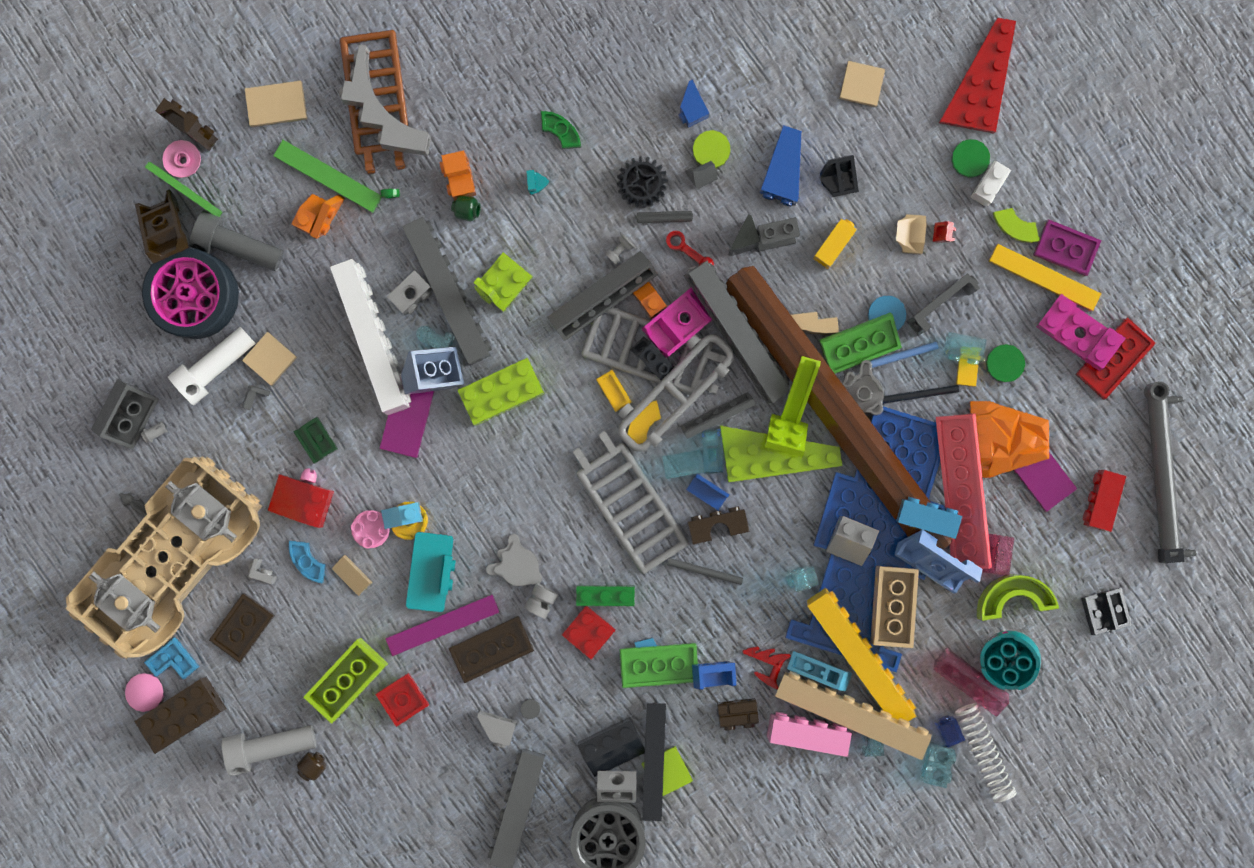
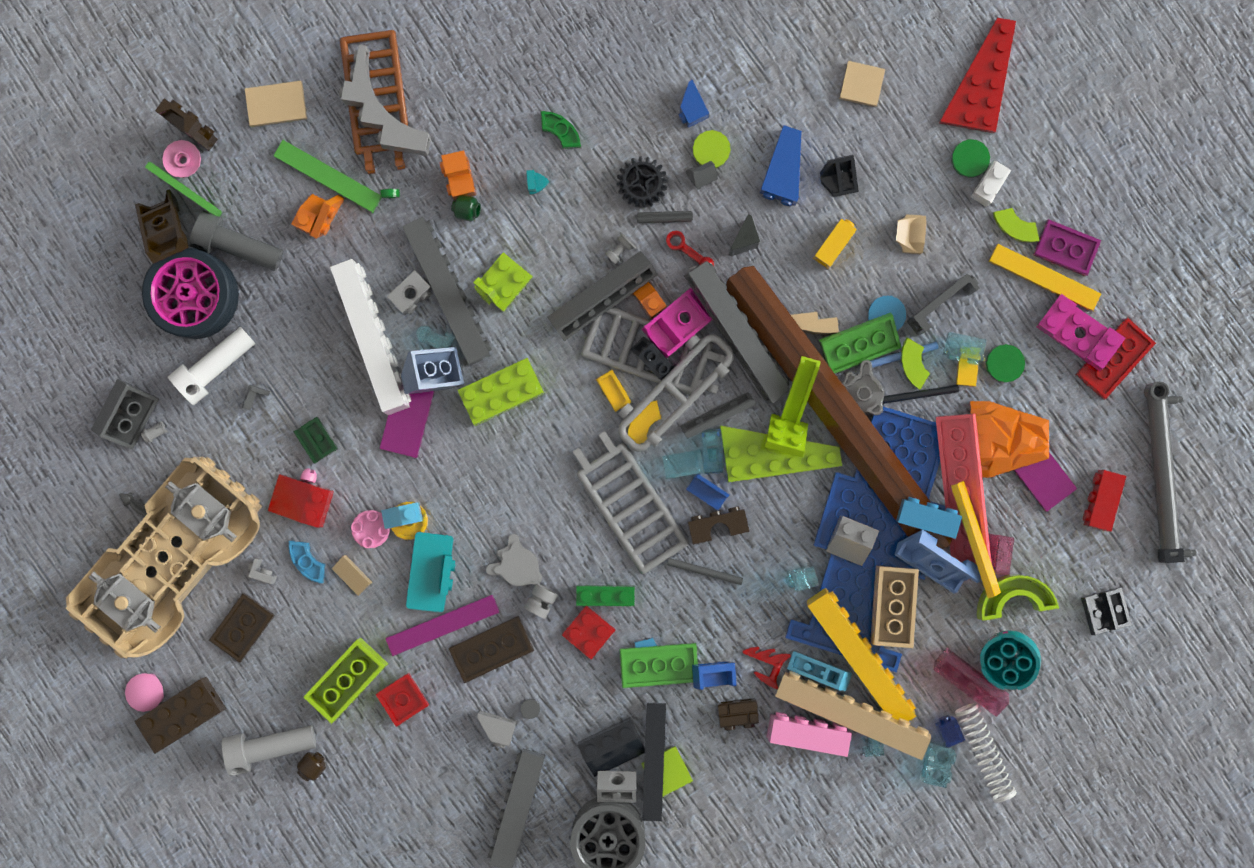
(172, 655): dark azure tile -> none
(269, 358): tan tile -> none
(777, 234): dark grey panel -> none
(912, 363): none -> lime tile
(943, 232): red tile -> none
(975, 539): none -> yellow tile

